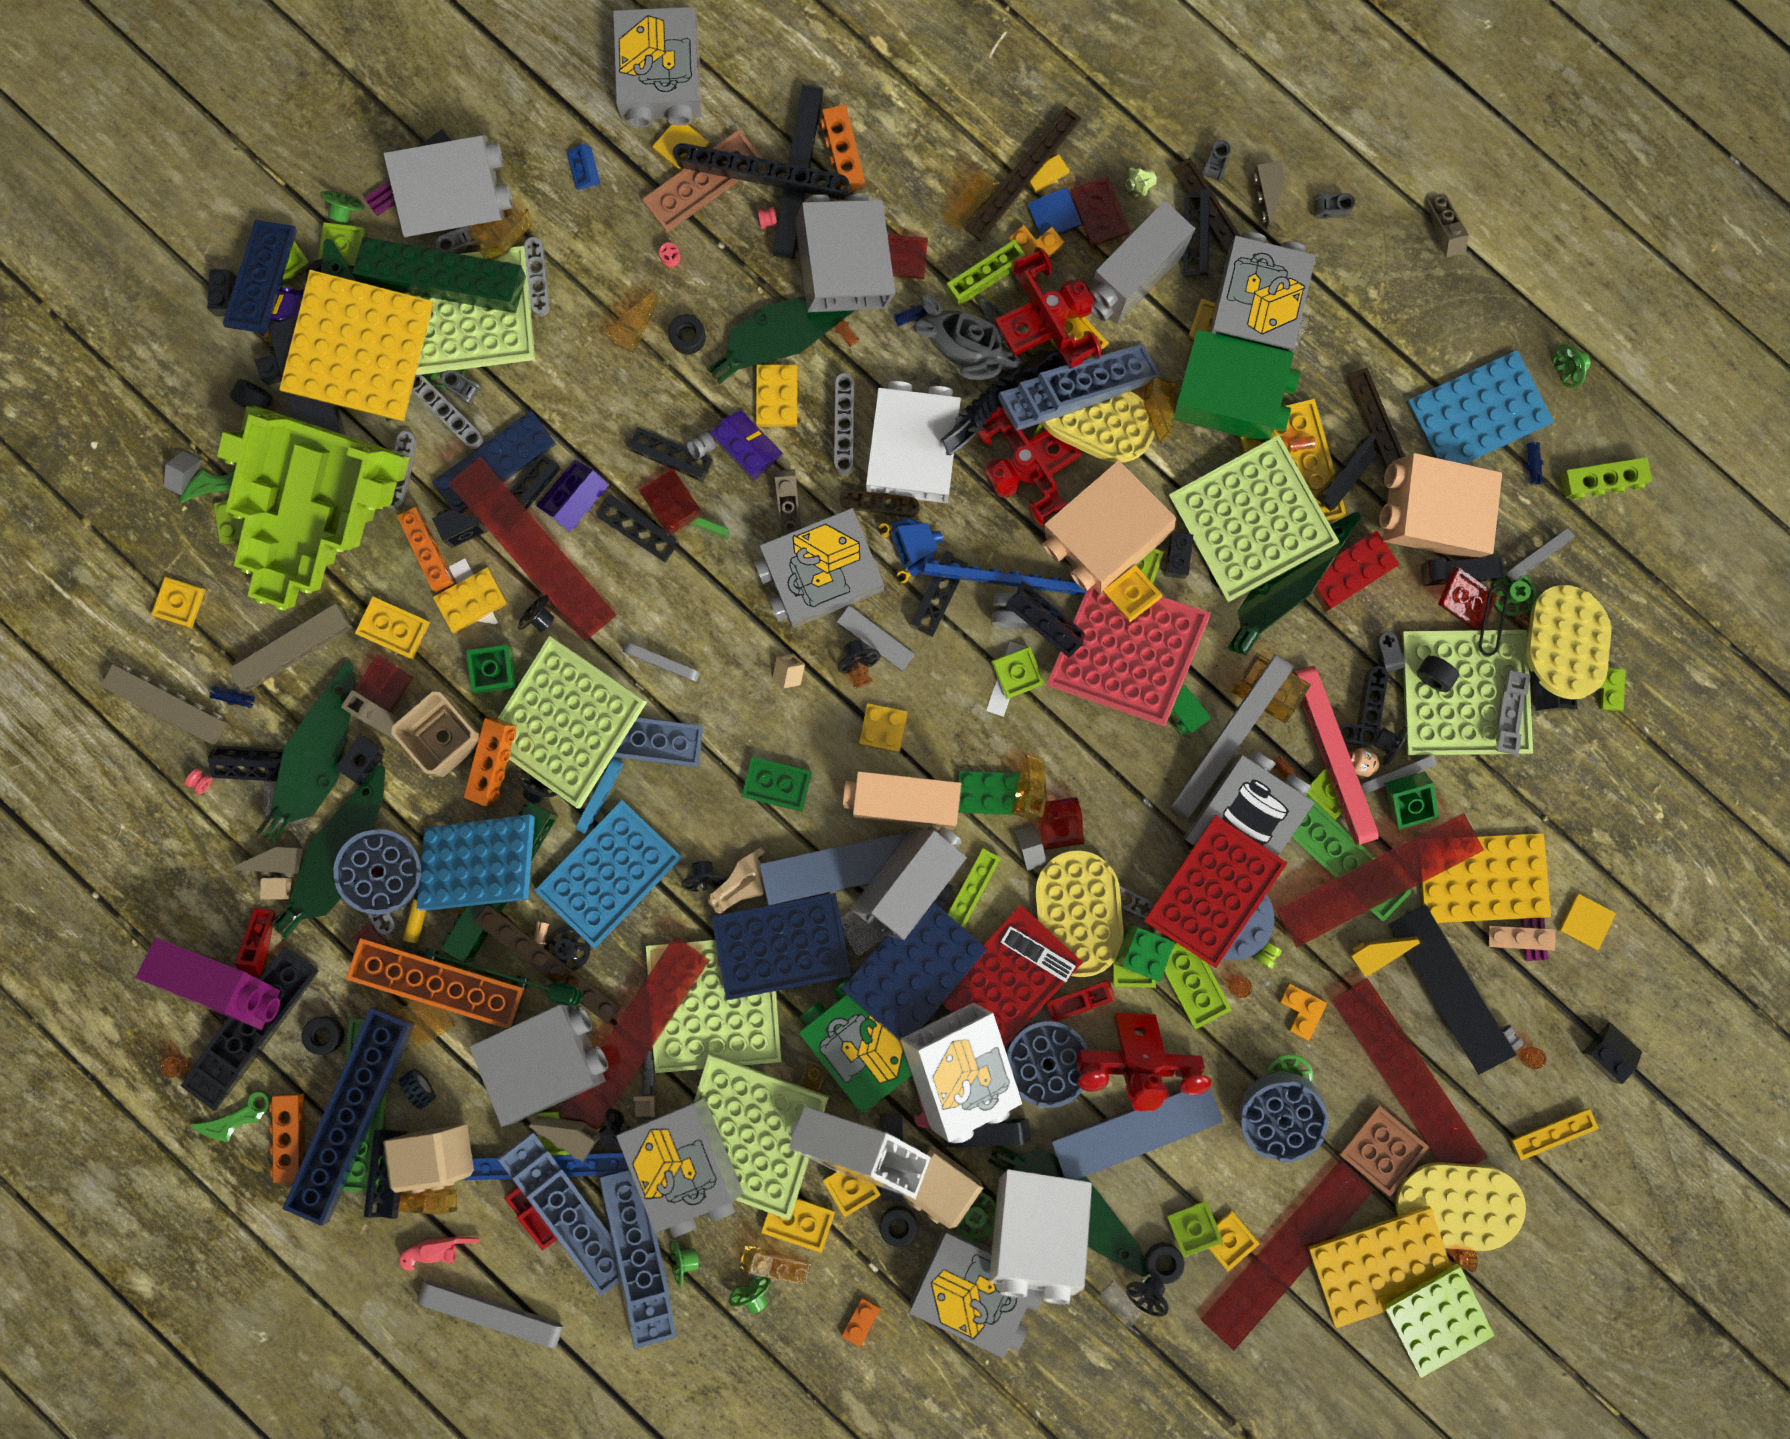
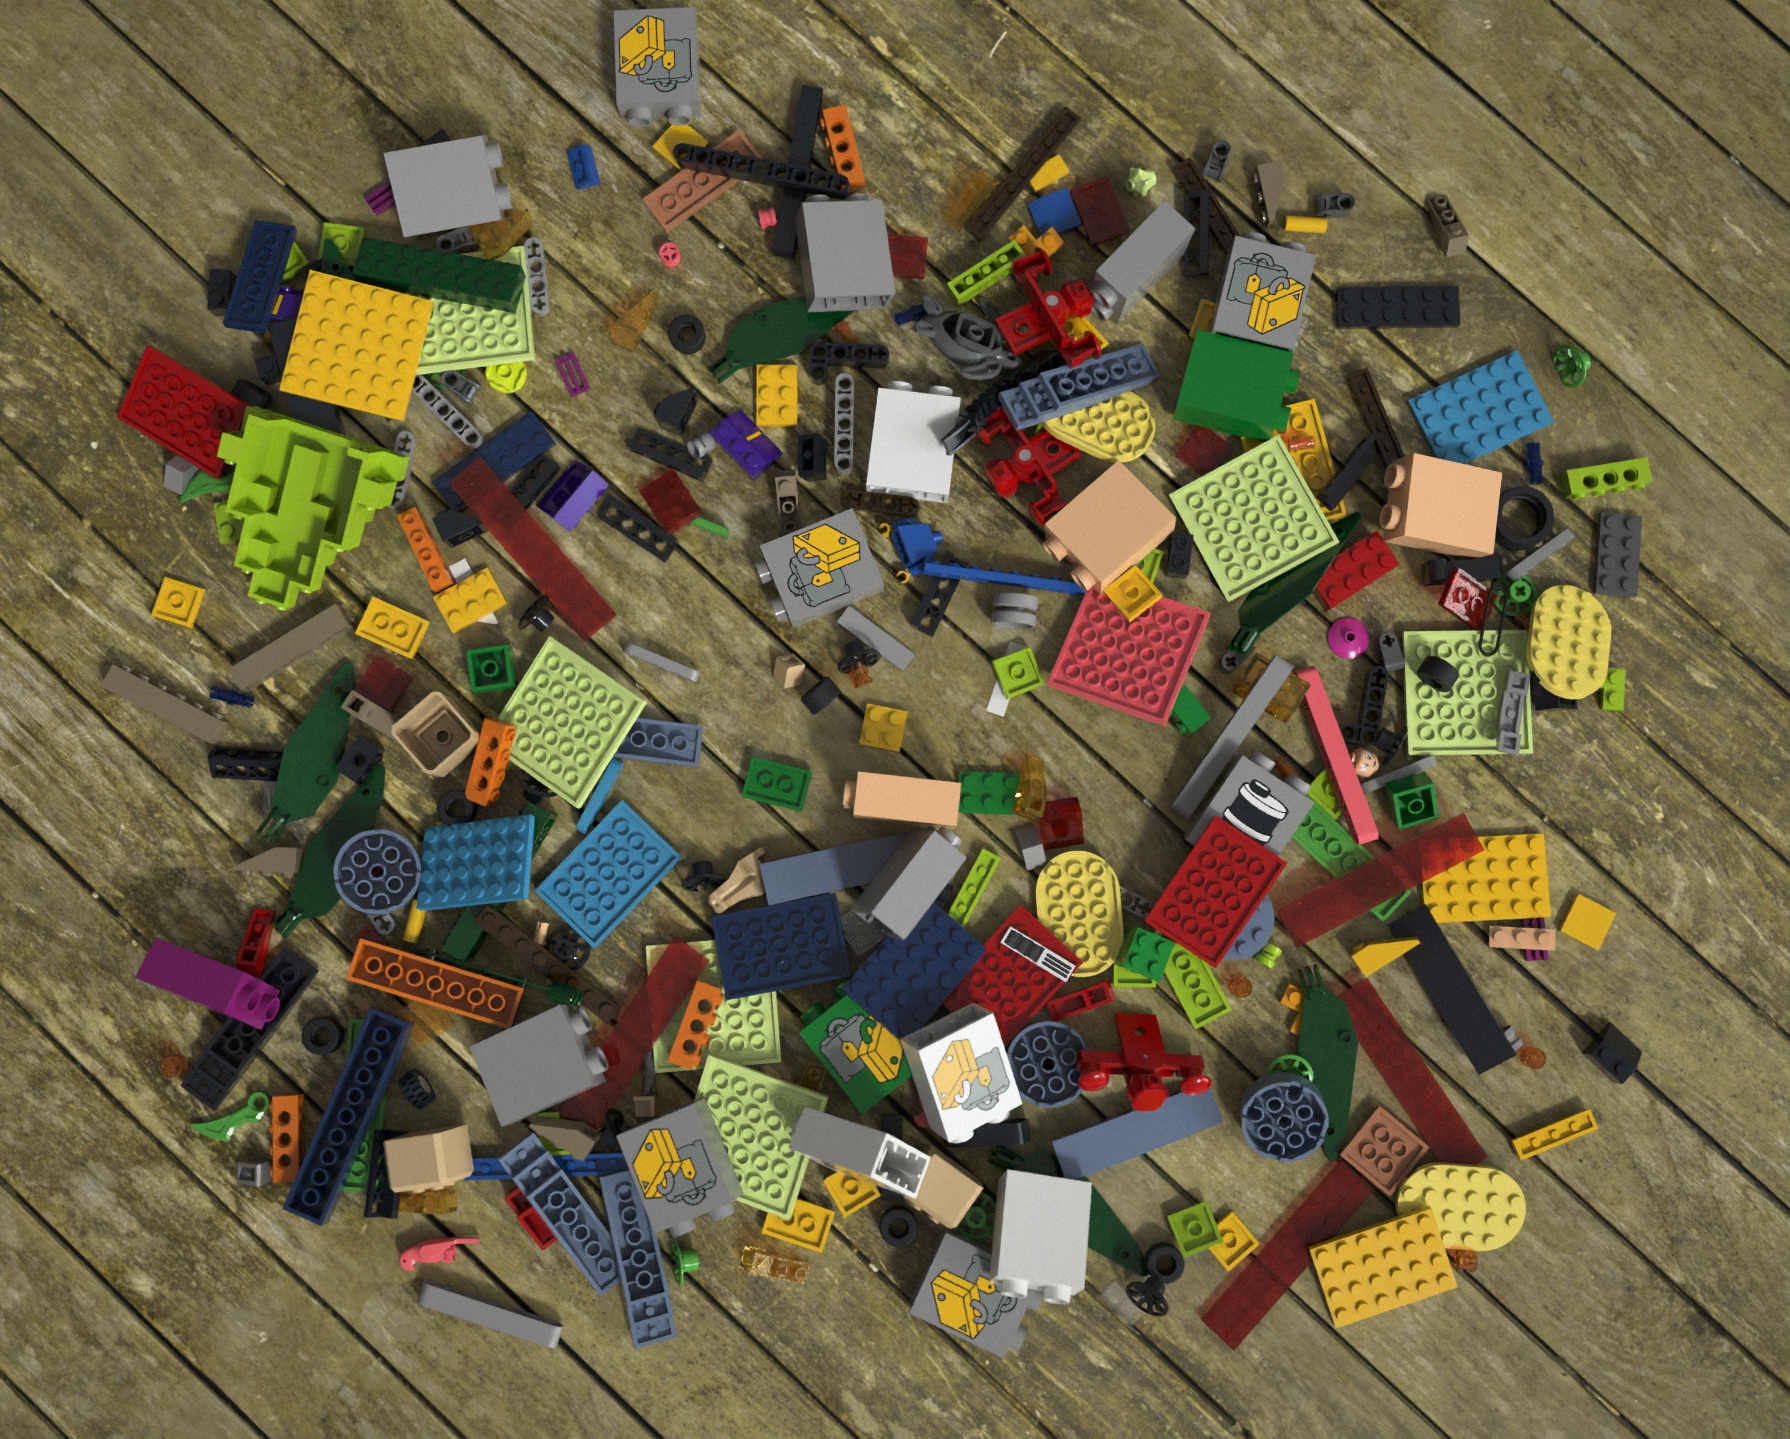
(181, 410): none -> red plate
(198, 781): coral wheel -> none
(253, 1172): none -> light grey slope
(275, 888): tan panel -> none
(339, 208): bright green wheel -> none
(444, 803): none -> black tyre
(506, 377): none -> neon yellow tile
(566, 359): none -> magenta tile
(676, 411): none -> black slope
(679, 1054): none -> orange brick
(752, 1297): bright green wheel -> none
(812, 457): none -> black brick
(820, 695): none -> black tyre
(848, 360): none -> black beam
(861, 1322): orange plate -> none
(1046, 619): black fence -> none
(1159, 404): clear yellow slope -> none
(1203, 450): none -> clear red plate
(1235, 658): none -> dark grey piece
(1305, 224): none -> yellow piece
(1330, 1048): none -> dark green wing
(1341, 645): none -> dark pink dish
(1397, 307): none -> black plate
(1438, 1320): lime plate -> none
(1543, 511): none -> black tyre
(1617, 555): none -> dark grey plate

